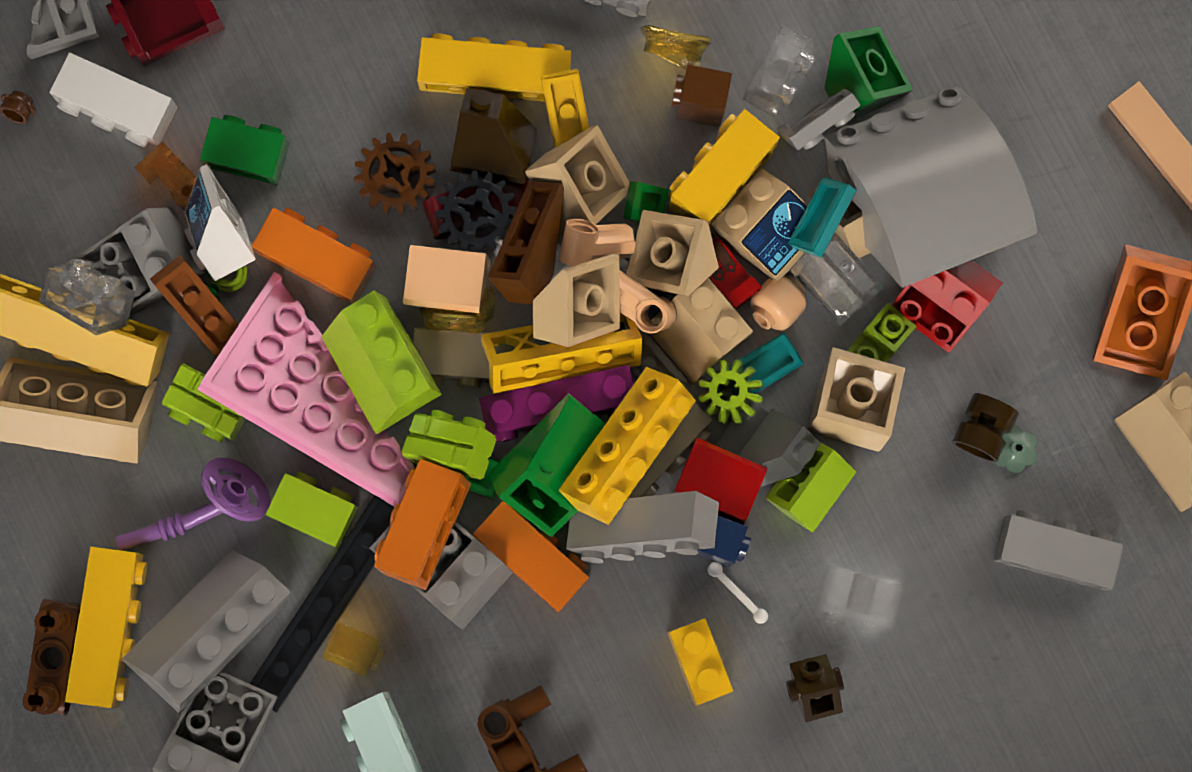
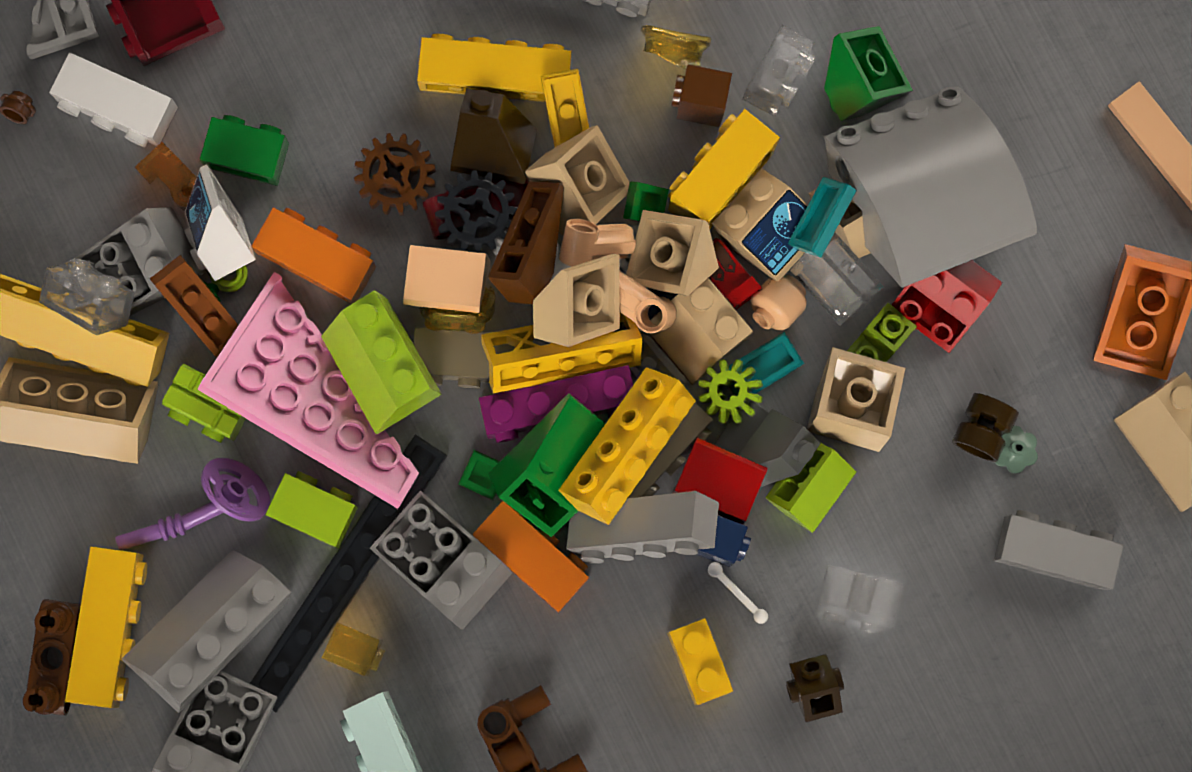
(421, 524): orange brick -> none
(450, 443): lime brick -> none
(833, 111): light grey wing -> none

